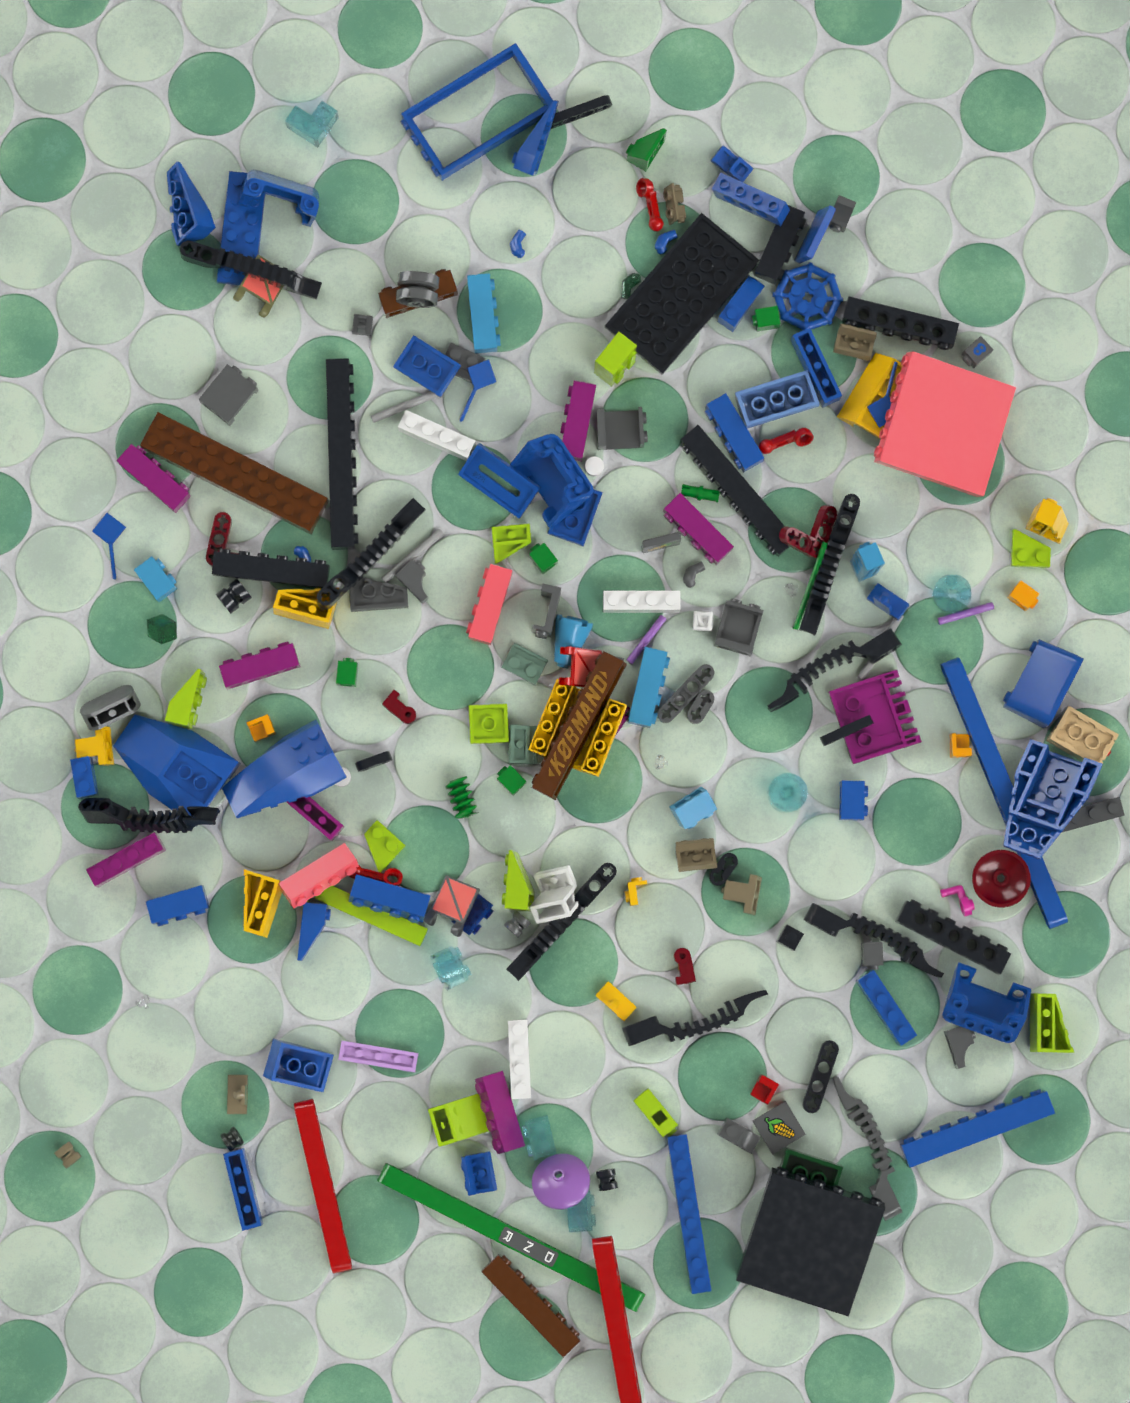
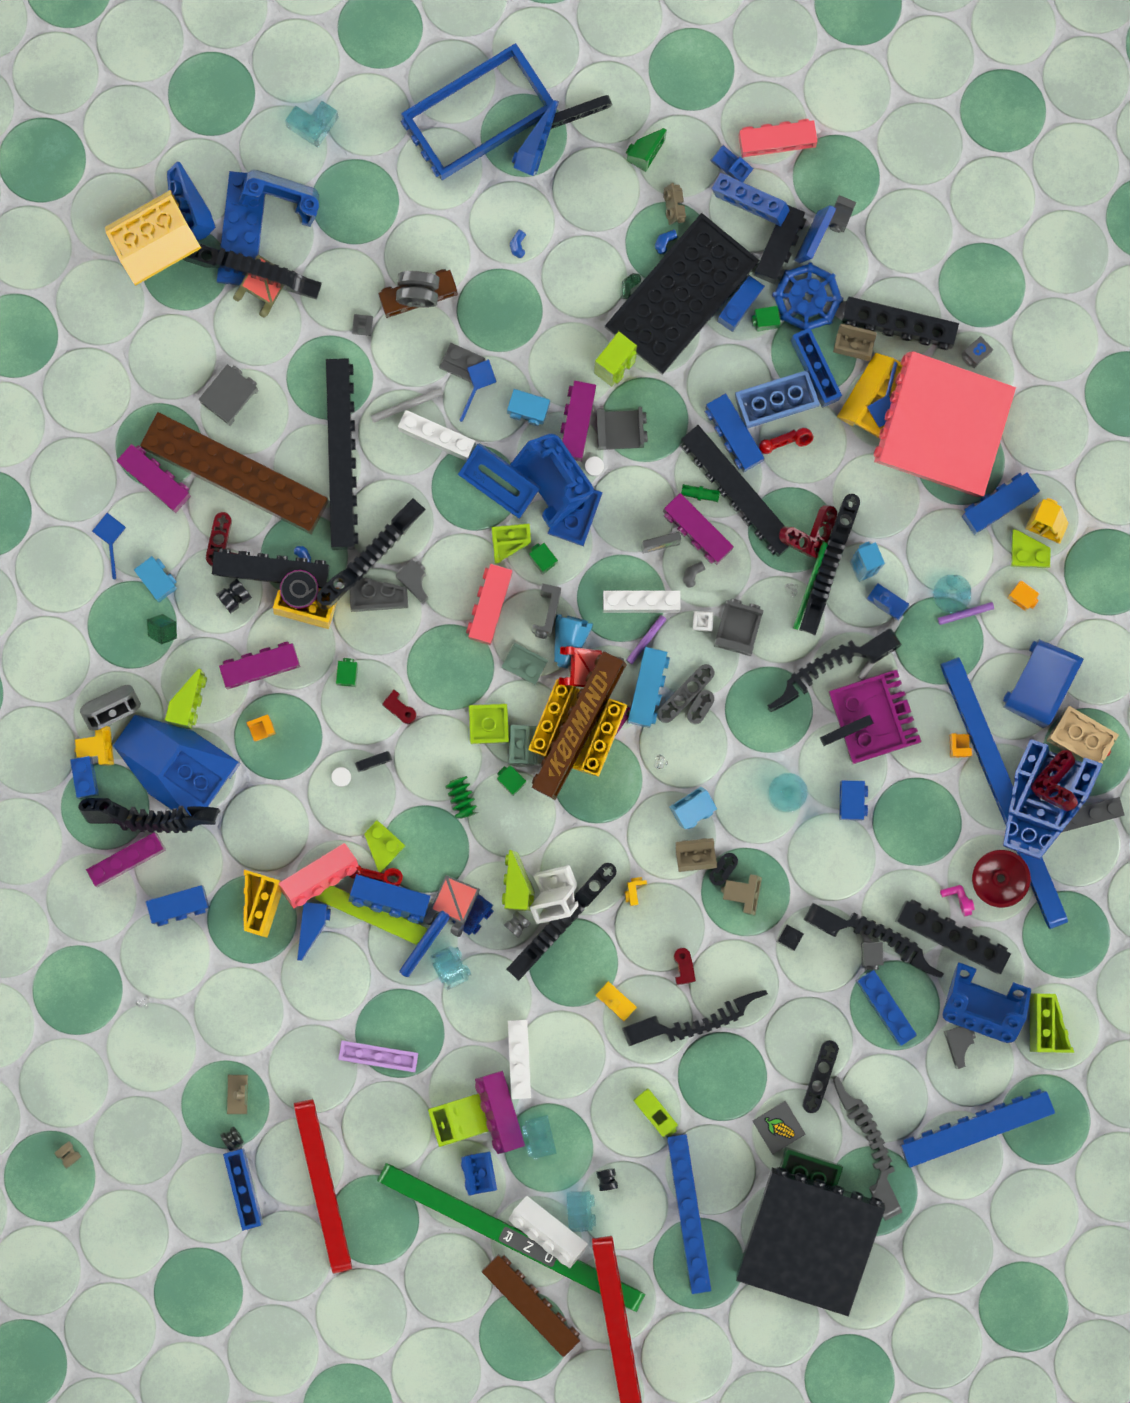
(152, 238): none -> yellow slope
(288, 770): blue wedge -> none
(298, 1065): blue slope -> none
(299, 589): none -> black tile
(317, 816): magenta brick -> none
(413, 555): light grey bar -> none
(424, 943): none -> blue axle
(427, 366): blue plate -> none
(482, 313): dark azure brick -> none
(528, 407): none -> dark azure brick
(548, 1232): none -> white brick
(562, 1191): medium lavender dish -> none
(645, 189): red piece -> none
(738, 1135): dark grey arch -> none
(764, 1089): red panel -> none
(777, 138): none -> coral brick
(1000, 503): none -> blue brick
(1065, 760): none -> dark red beam

